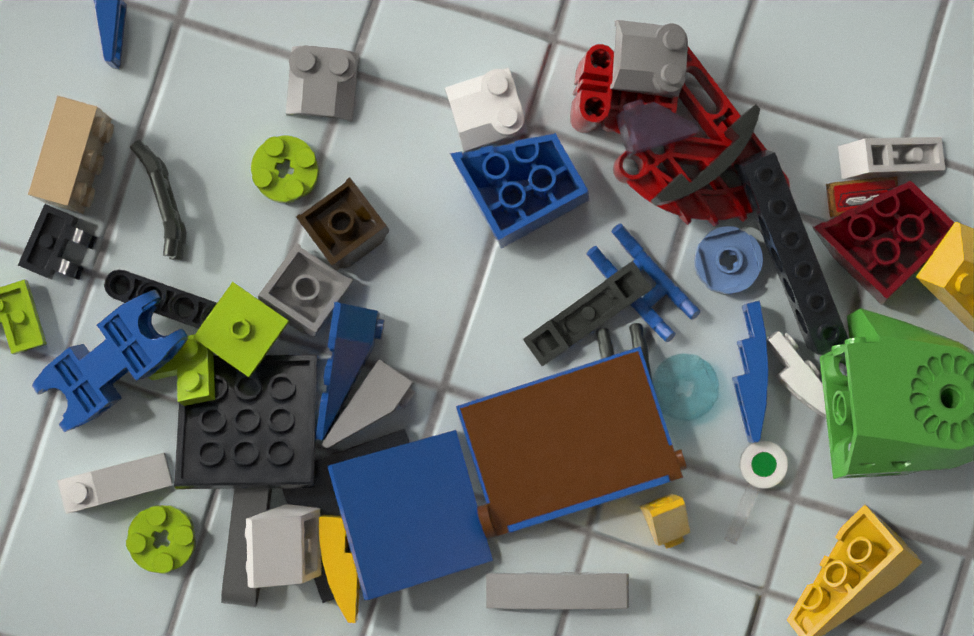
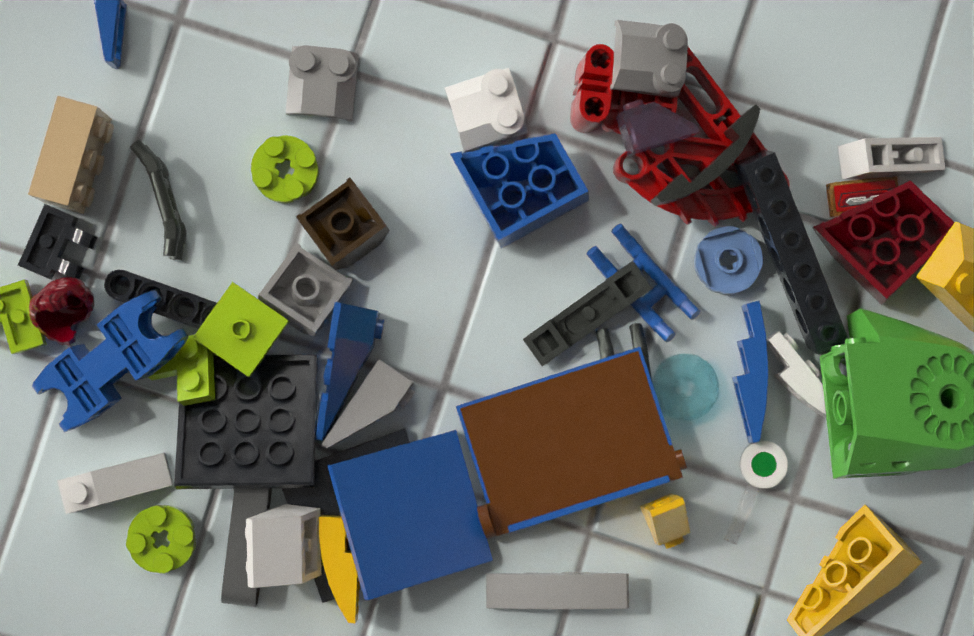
(60, 307): none -> dark red hair

